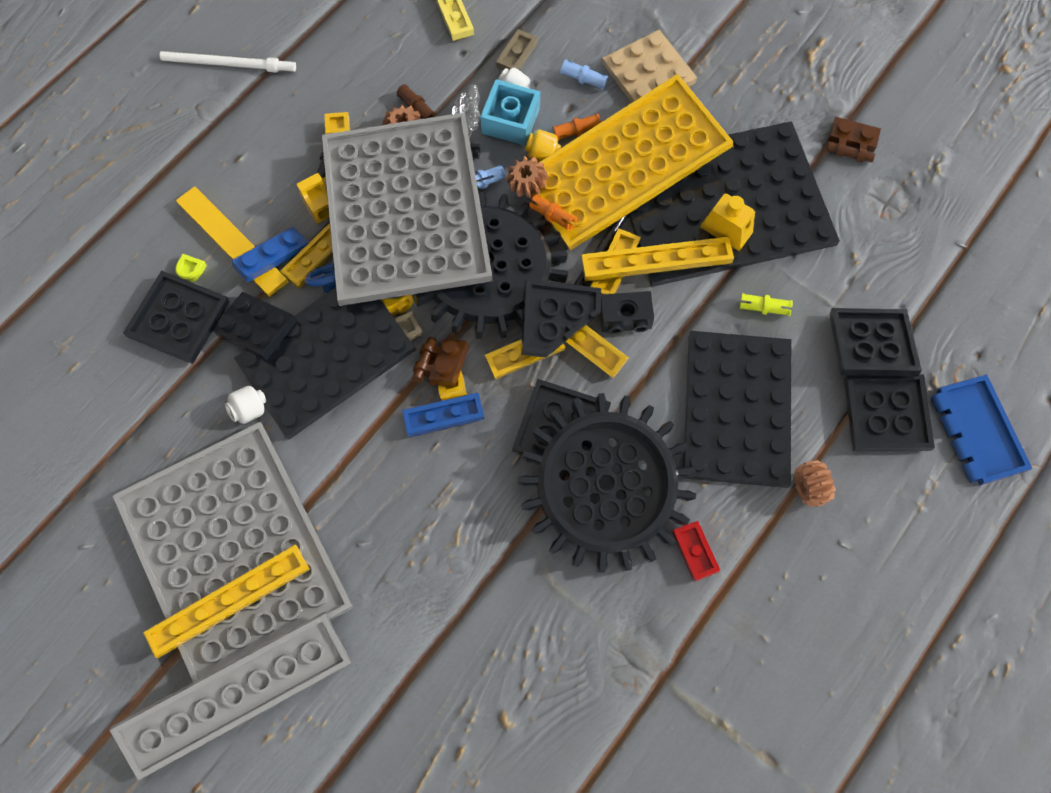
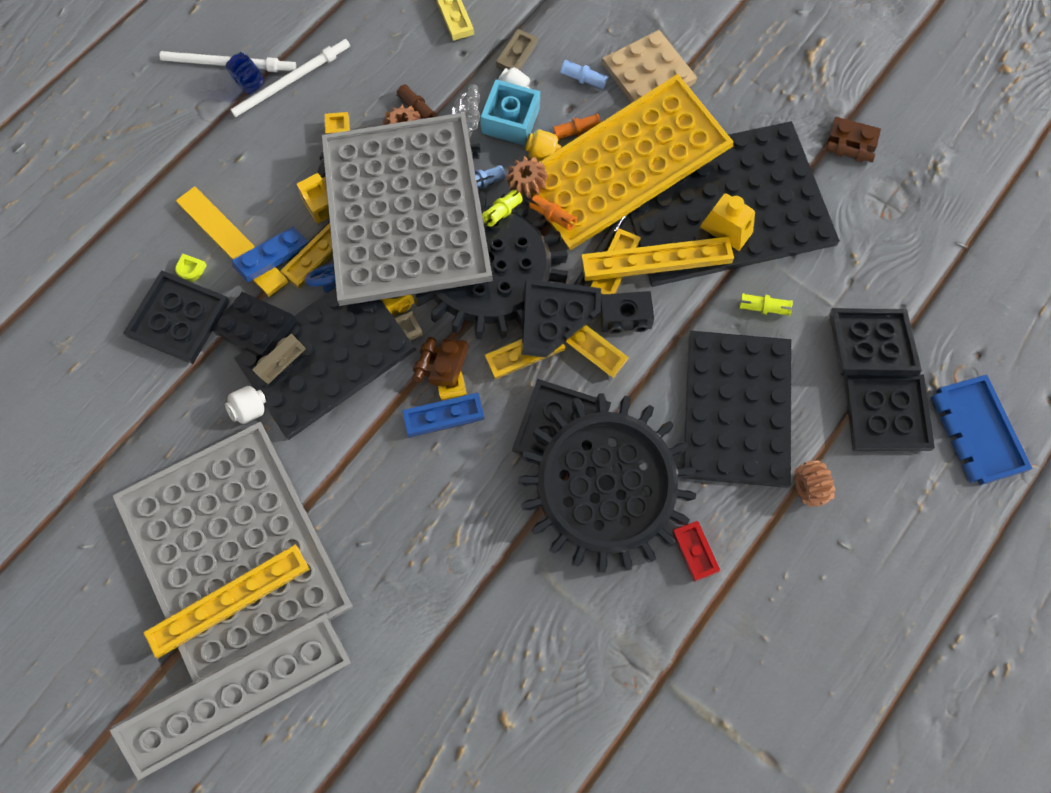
(245, 72): none -> clear blue gear
(274, 363): none -> dark tan plate
(327, 55): none -> white bar
(502, 208): none -> neon yellow pin

